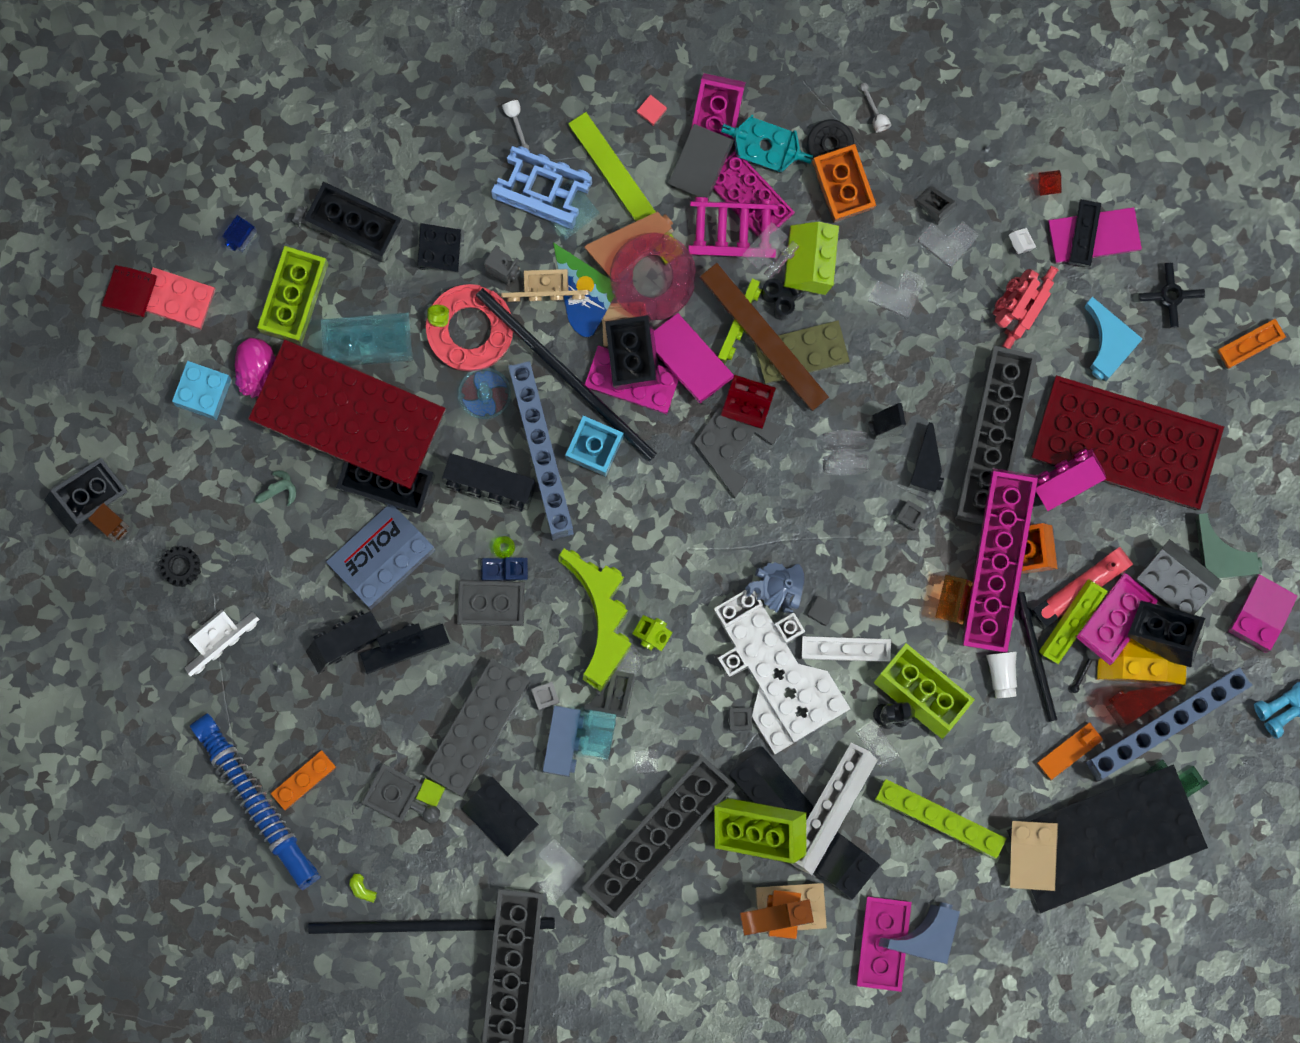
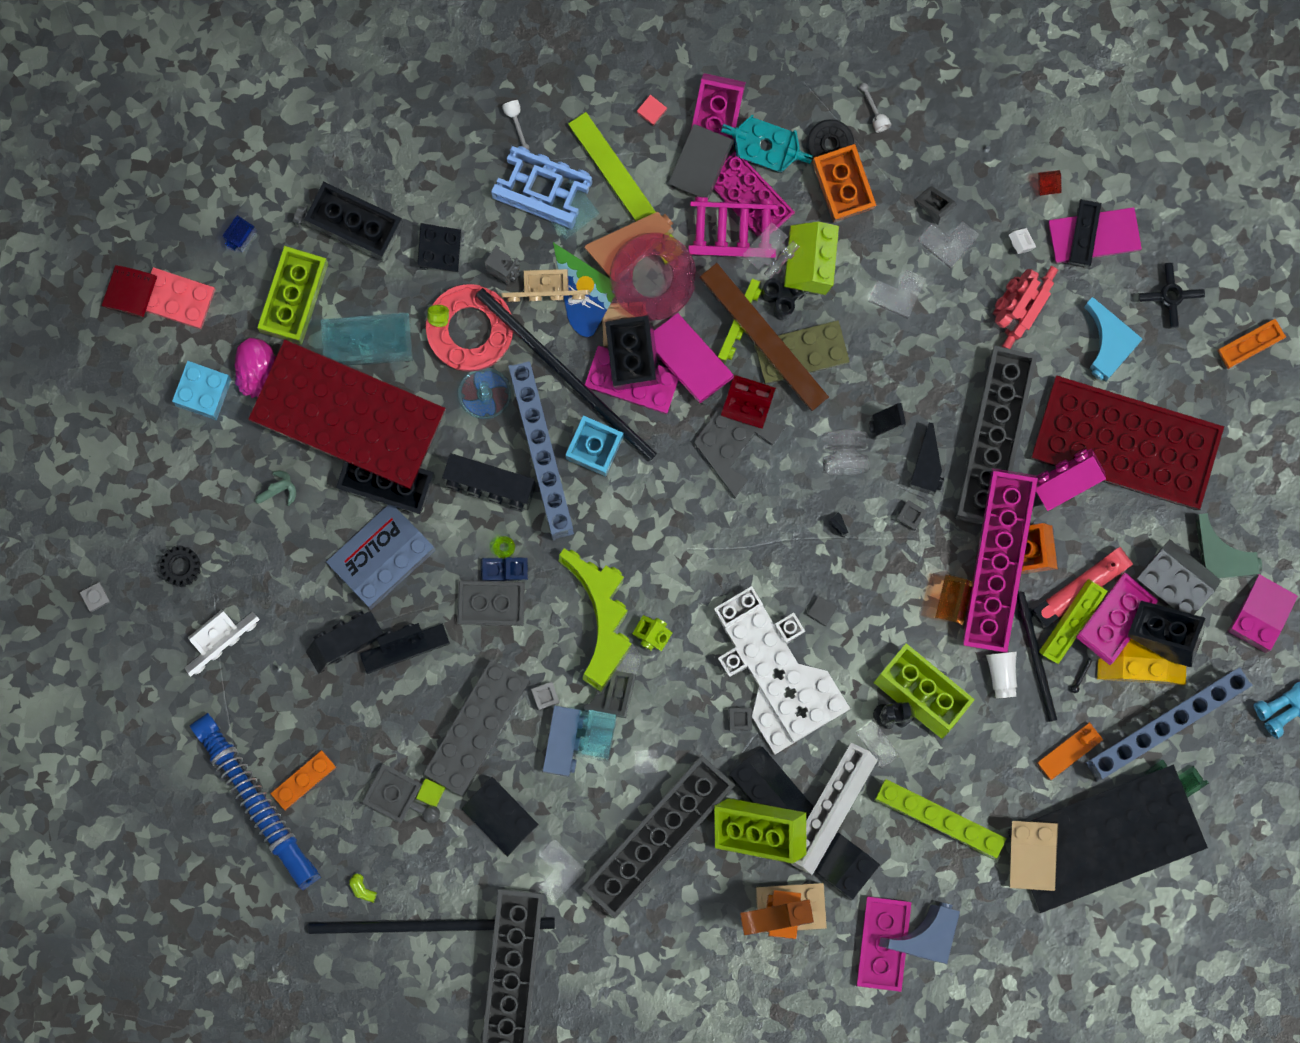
(83, 494): black slope -> none
(95, 597): none -> light grey plate
(109, 523): reddish brown brick -> none
(778, 586): sand blue helmet -> none
(838, 524): none -> black slope
(846, 649): white plate -> none
(1135, 703): clear red slope -> none

